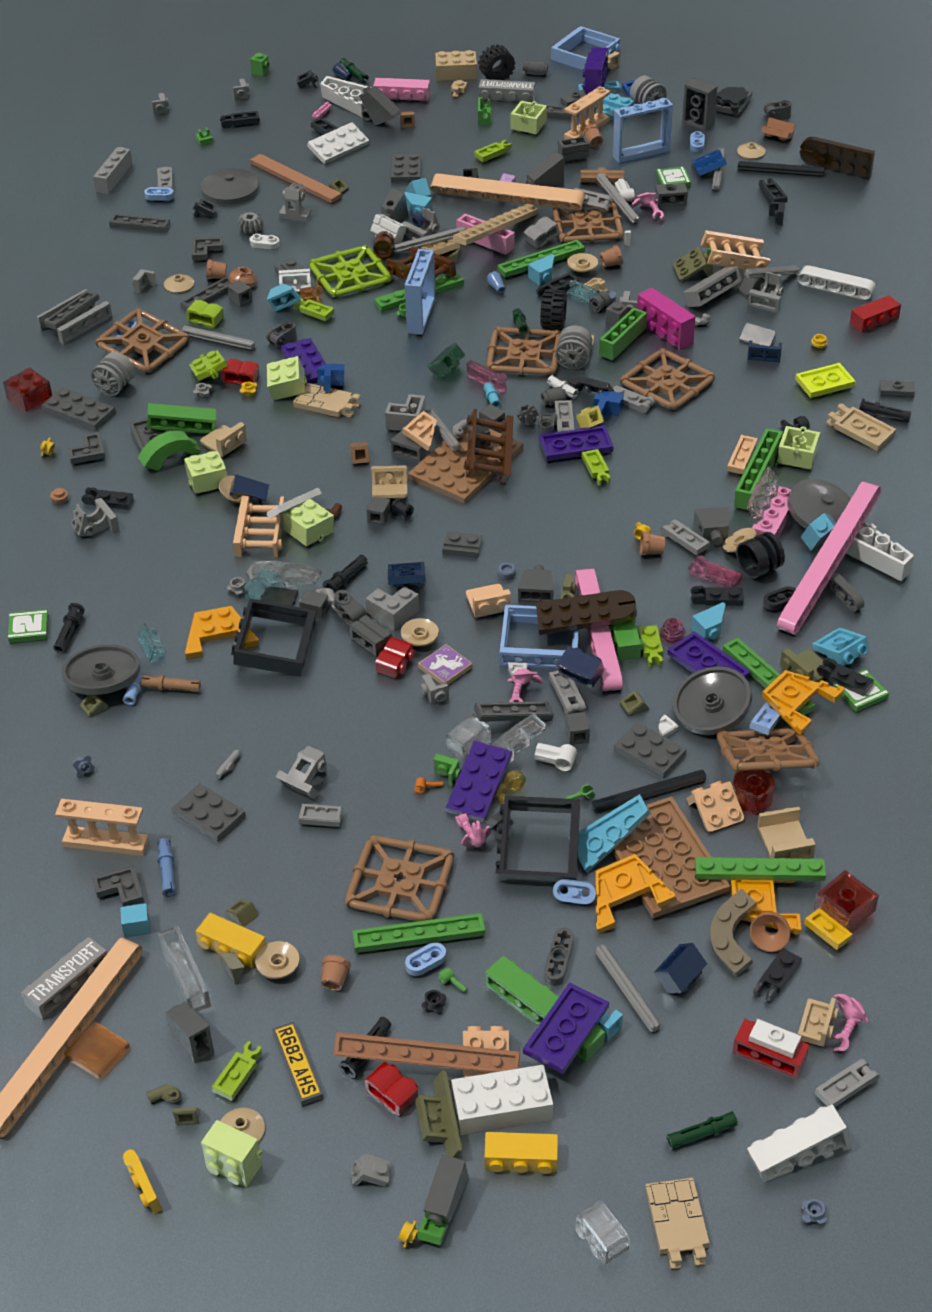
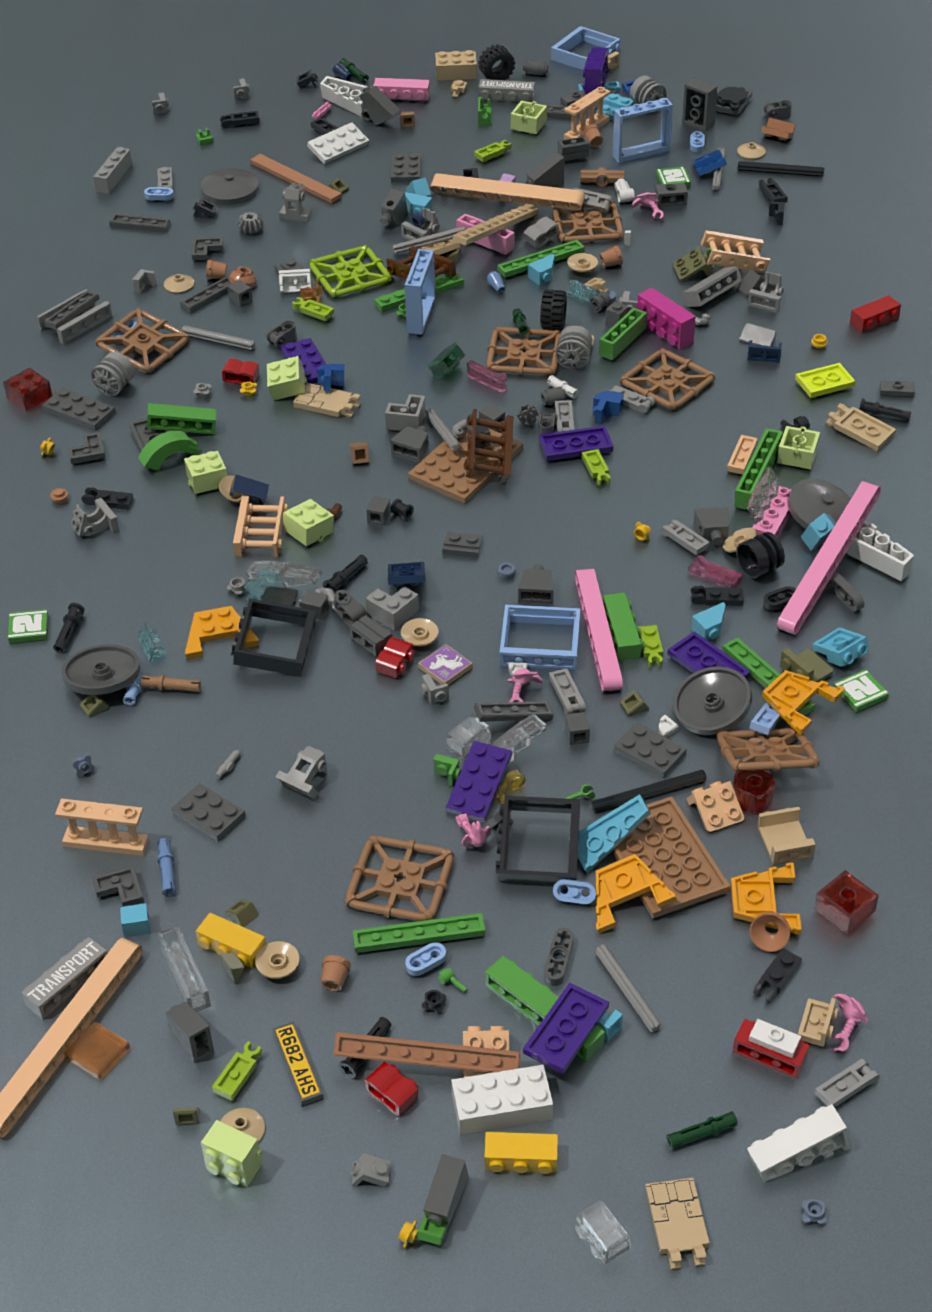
(141, 1180): yellow hinge -> none
(164, 1092): olive arm -> none
(204, 313): lime brick -> none
(208, 365): lime plate -> none
(225, 438): tan bracket -> none
(259, 64): bright green brick -> none
(264, 241): white plate -> none
(282, 297): medium azure slope -> none
(292, 503): white tile -> none
(320, 815): light grey plate -> none
(383, 244): reddish brown wheel -> none
(384, 223): white brick -> none
(389, 481): tan bracket -> none
(421, 430): light nougat wing -> none
(421, 784): orange hand -> none
(438, 1116): olive bracket -> none
(488, 599): light nougat bracket -> none
(492, 395): medium azure pin -> none
(559, 283): black hinge -> none
(562, 756): white piece -> none
(568, 587): olive plate -> none
(580, 666): dark blue brick -> none
(585, 611): dark brown plate -> none
(588, 384): black hinge -> none
(589, 417): light yellow brick -> none
(619, 200): light grey axle -> none
(651, 544): nougat piece -> none
(672, 630): clear pink cone -> none
(680, 968): dark blue brick -> none
(723, 930): dark tan plate -> none
(760, 869): bright green plate -> none
(782, 270): light grey axle -> none
(828, 929): yellow plate -> none
(838, 157): dark brown plate -> none
(845, 677): black hinge -> none
(846, 284): white beam -> none

